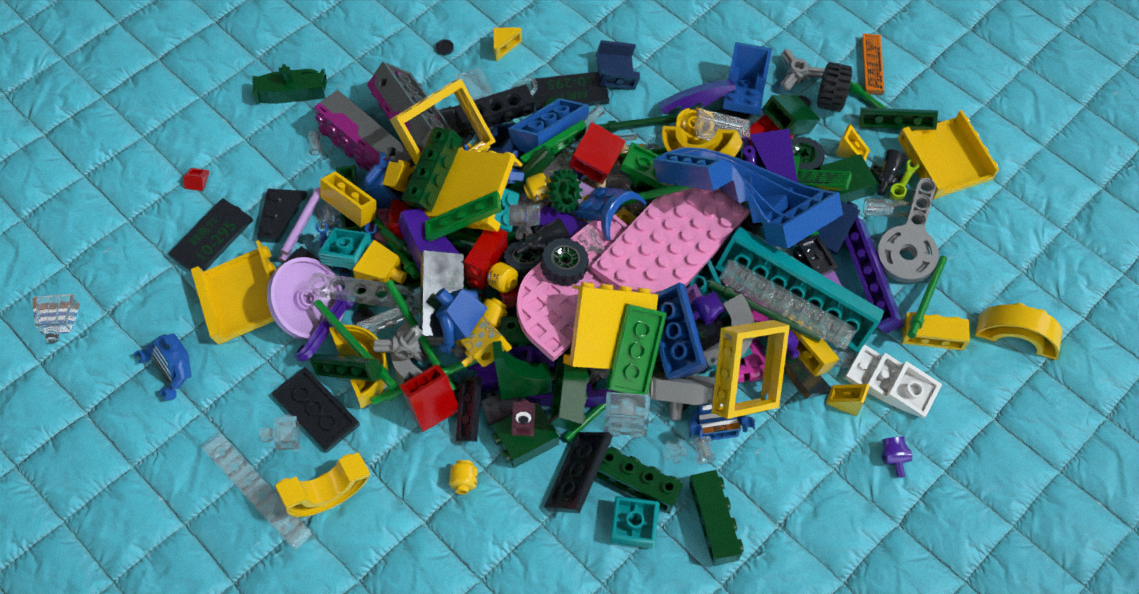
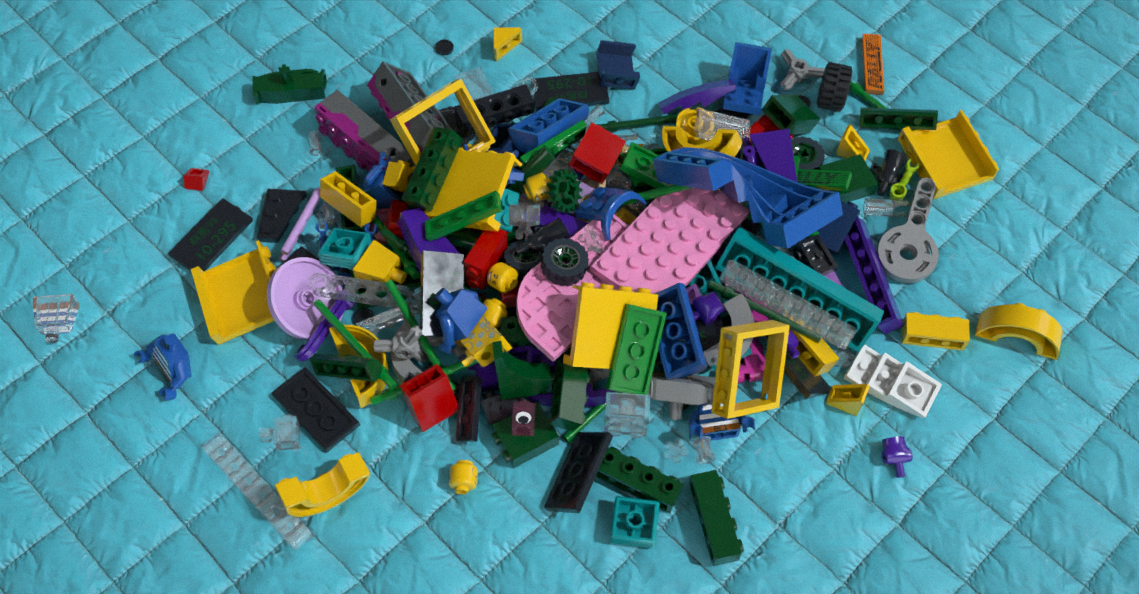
(917, 320): green bar -> none

